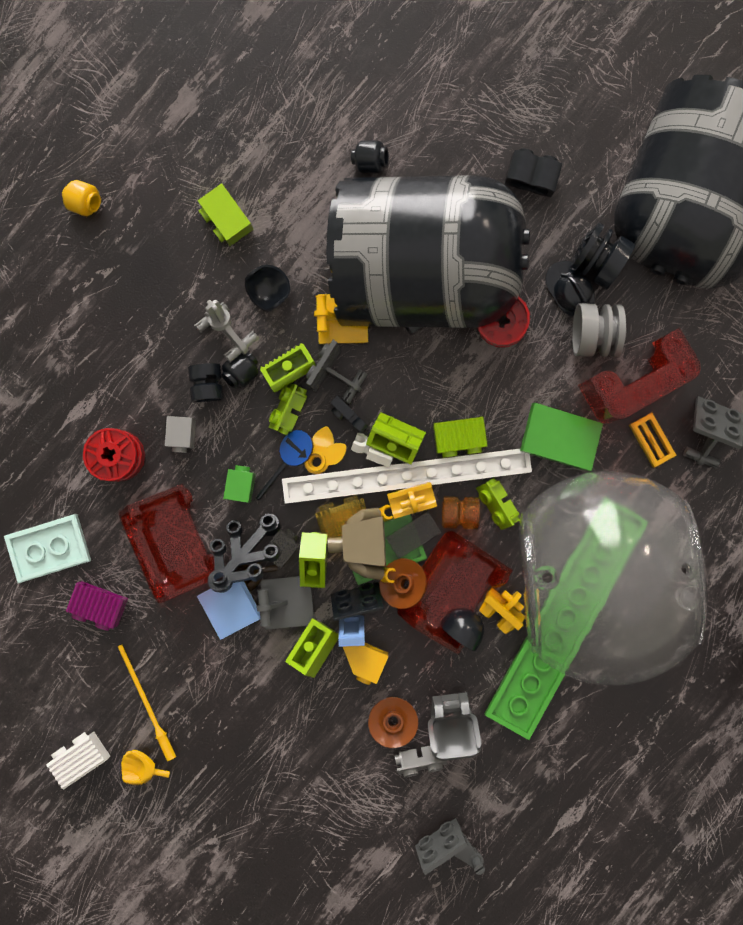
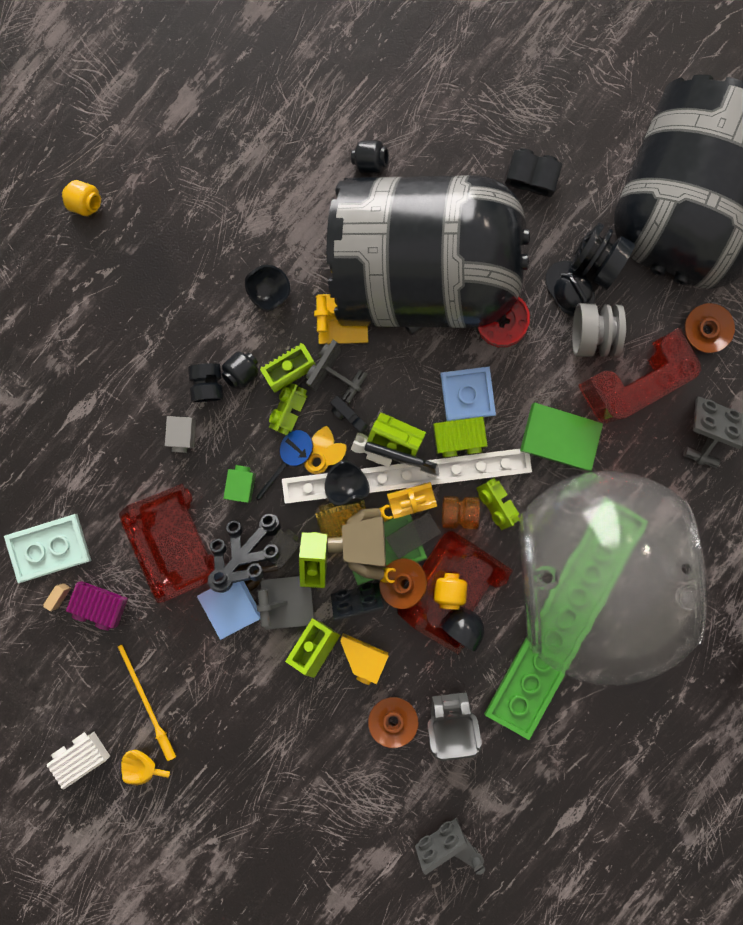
(56, 597): none -> tan tile
(127, 460): red wheel -> none
(220, 320): light grey axle -> none
(225, 214): lime brick -> none
(346, 484): none -> black helmet
(352, 631): light blue tile -> none
(412, 764): light grey hinge -> none
(425, 466): none -> black piece
(450, 591): none -> yellow head
(467, 393): none -> light blue tile
(507, 606): yellow hips -> none
(644, 445): yellow tile -> none
(720, 324): none -> dark orange dish

